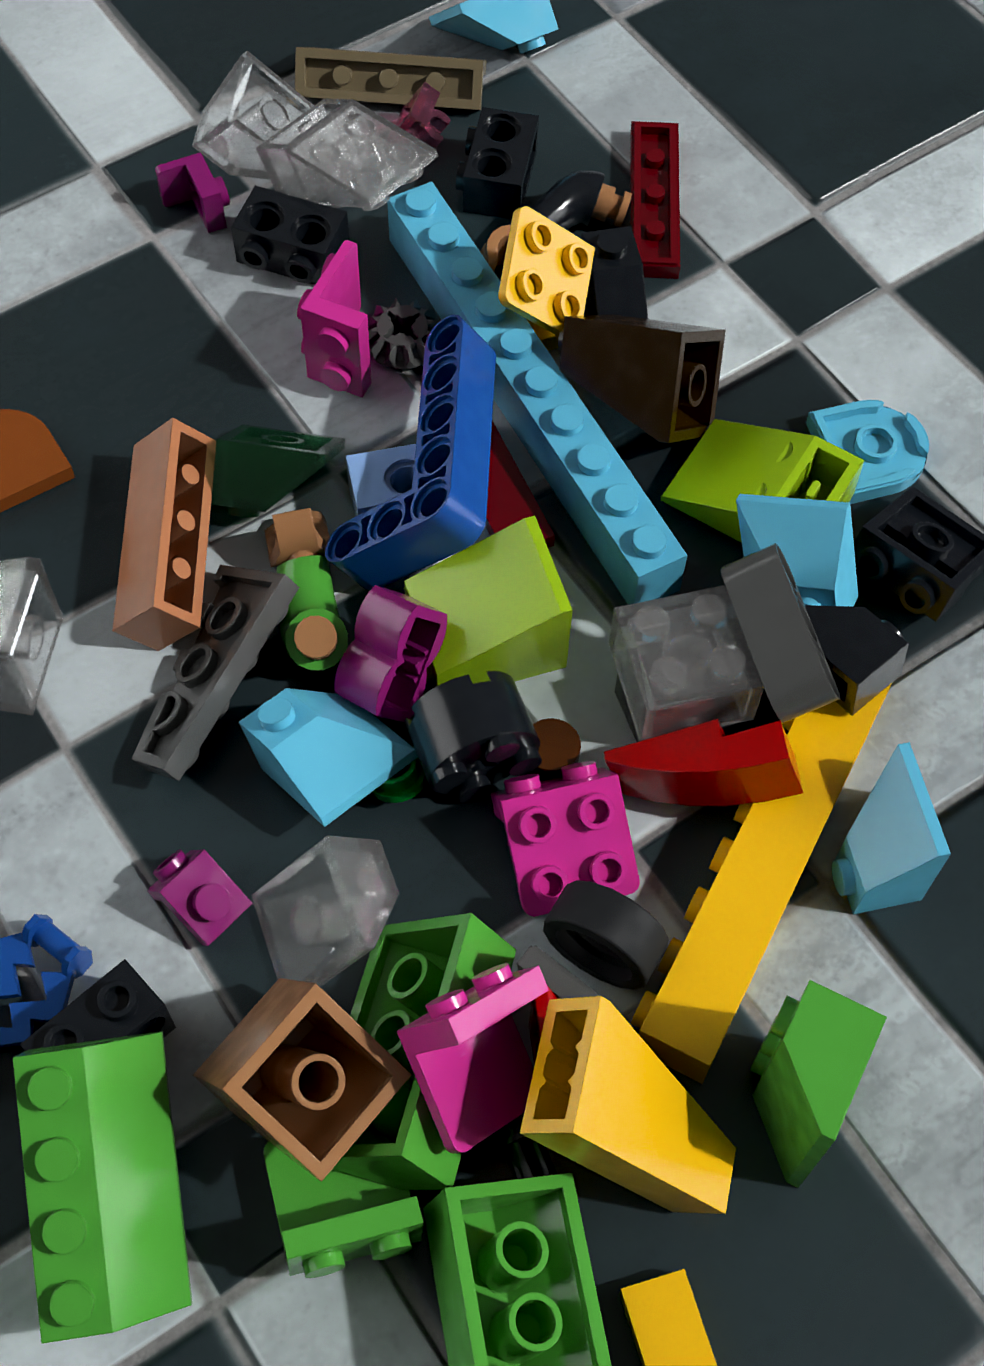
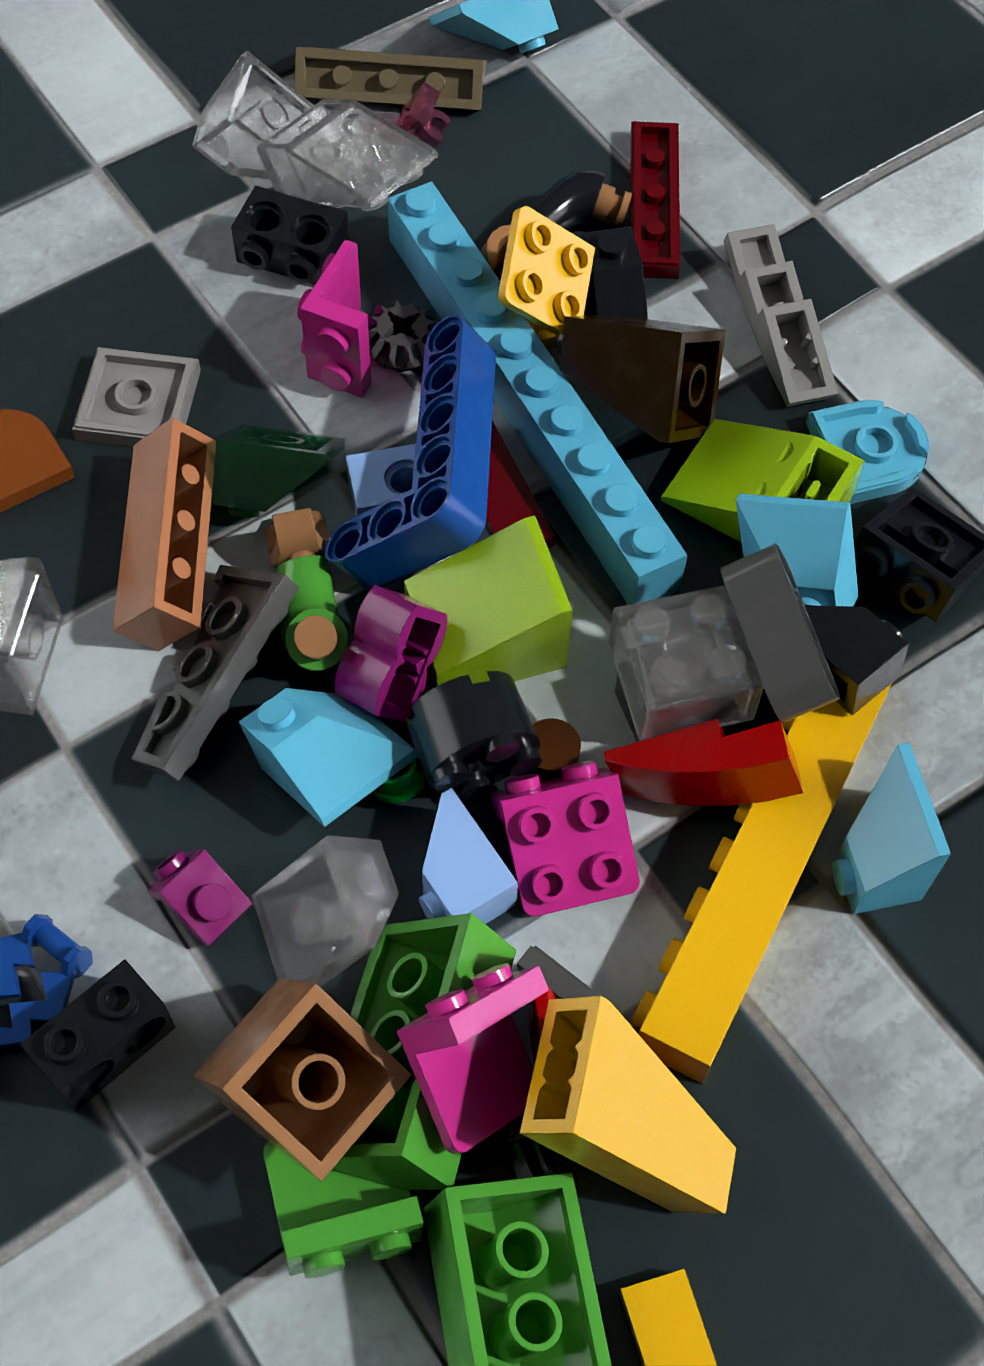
(101, 1185): bright green slope -> none
(134, 395): none -> light grey tile
(192, 180): magenta bracket -> none
(463, 868): none -> light blue slope
(498, 162): black brick -> none
(606, 934): black tyre -> none
(780, 316): none -> light grey slope
(811, 1074): bright green slope -> none

